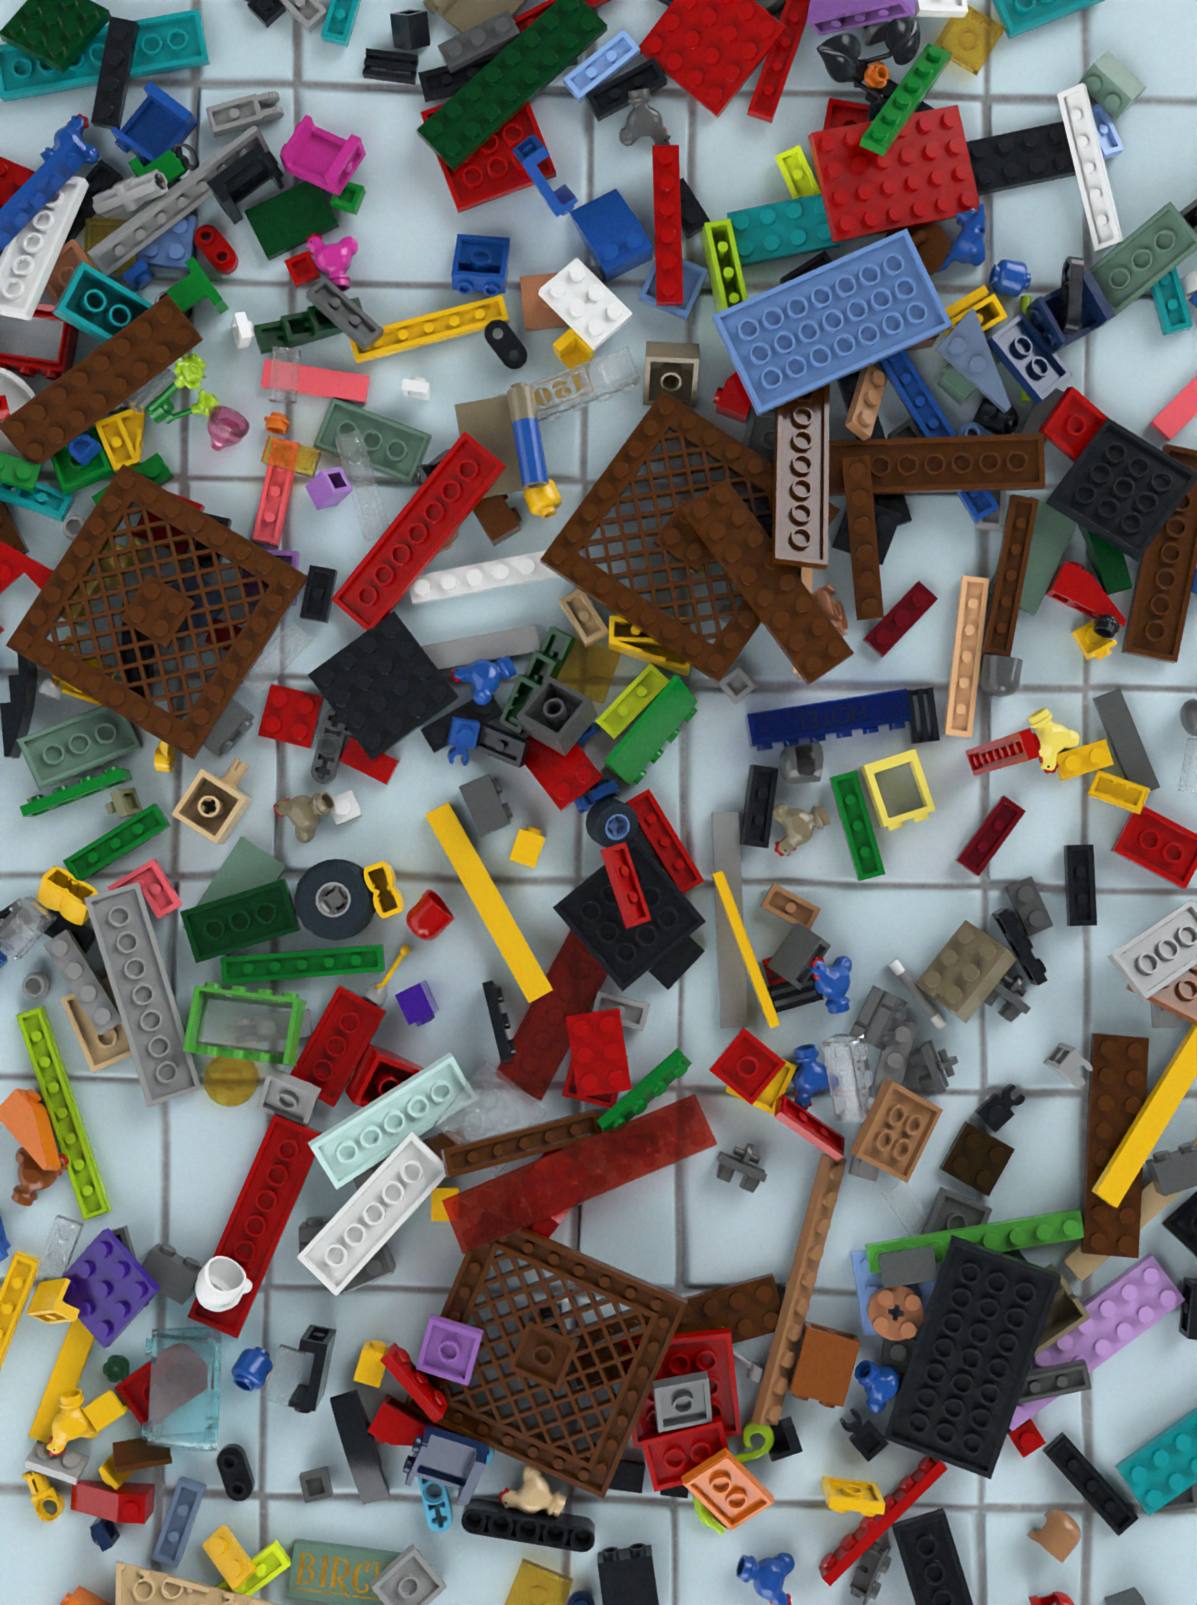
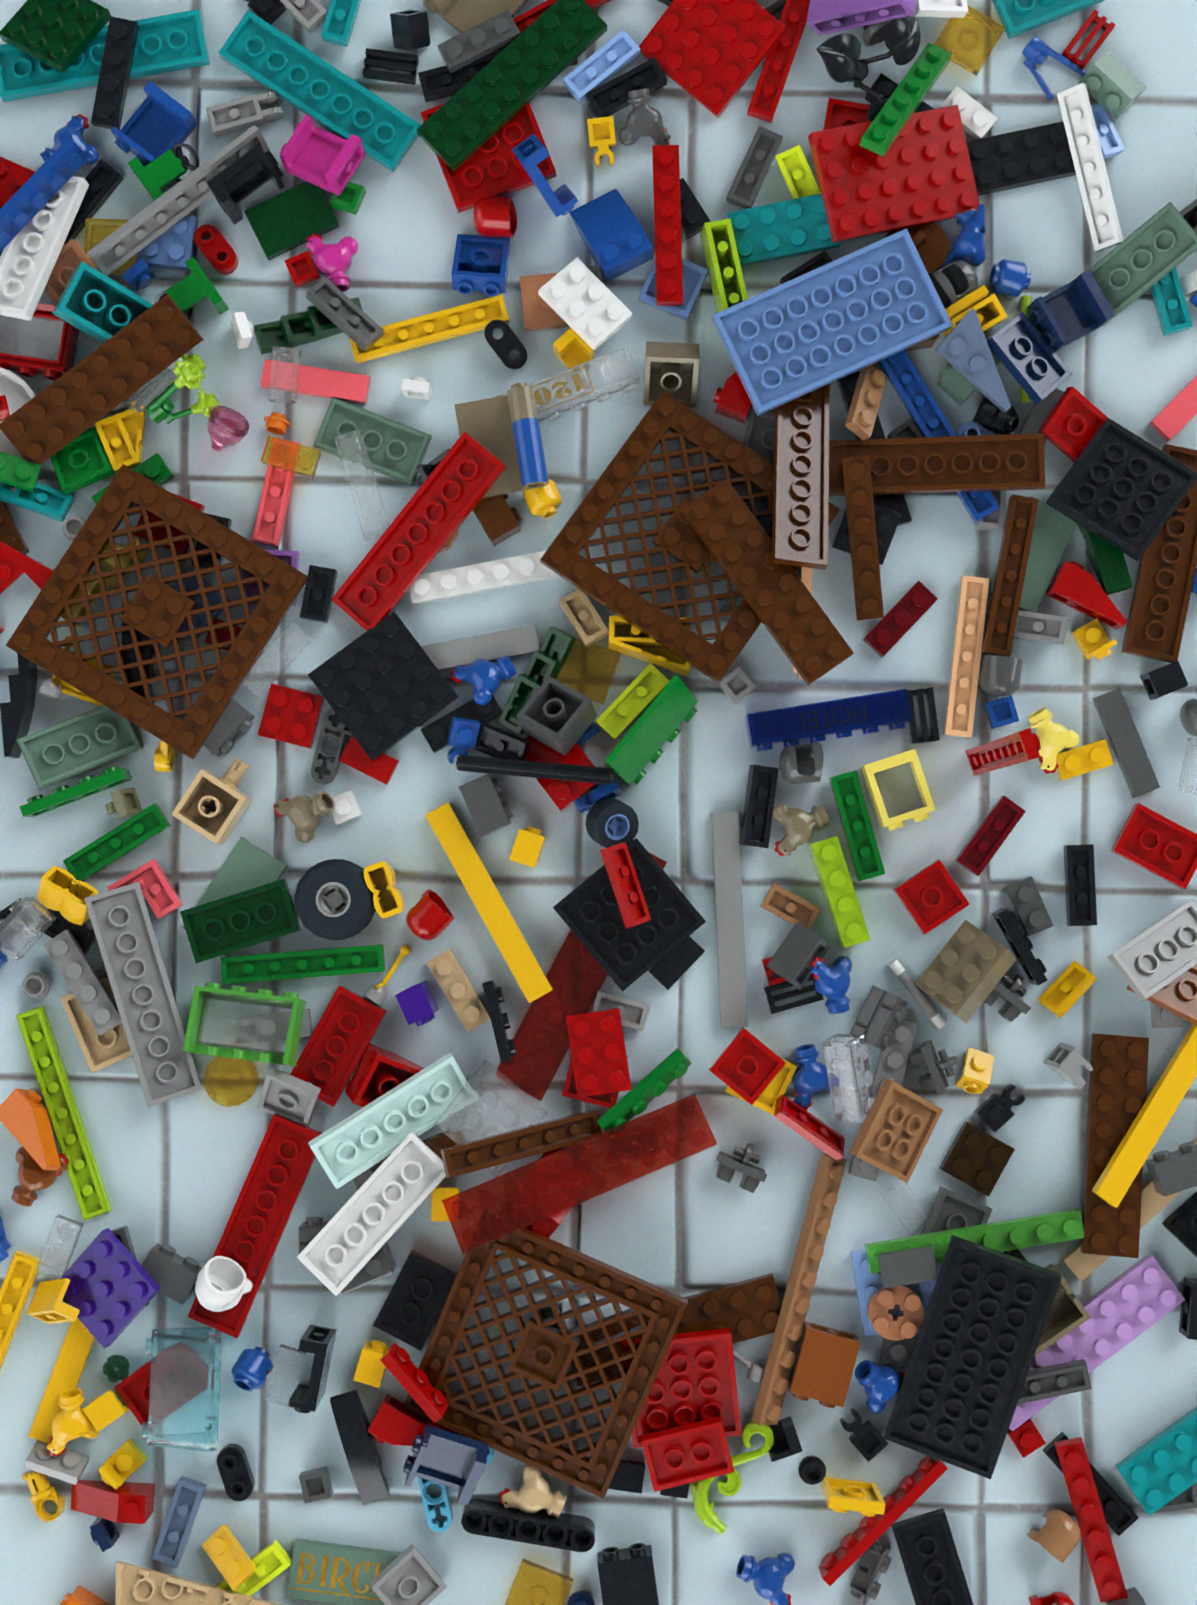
(84, 449): blue tile -> none
(130, 193): light grey piece -> none
(136, 1454): reddish brown panel -> none
(319, 90): none -> teal plate
(329, 488): medium lavender brick -> none
(416, 1300): none -> black plate
(449, 1349): medium lavender plate -> none
(458, 990): none -> tan plate
(495, 217): none -> red helmet
(535, 769): none -> black axle
(602, 136): none -> yellow plate
(665, 842): red plate -> none
(682, 1401): dark grey plate -> none
(727, 1489): orange tile -> none
(745, 949): yellow tile -> none
(754, 168): none -> dark grey plate
(815, 1477): none -> black plate
(832, 609): nougat plate -> none
(838, 892): none -> lime brick
(871, 75): orange plate -> none
(931, 896): none -> red plate
(954, 282): none -> dark grey helmet
(974, 117): none -> white plate
(975, 1071): none -> yellow bracket
(1001, 712): none -> blue plate
(1038, 52): none -> blue plant
(1041, 627): none -> light grey hinge
(1067, 989): none -> yellow plate
(1071, 295): black beam -> none
(1091, 1519): none -> red plate
(1100, 23): none -> red tile
(1106, 626): black plate -> none
(1118, 792): yellow plate -> none
(1164, 680): none -> black panel

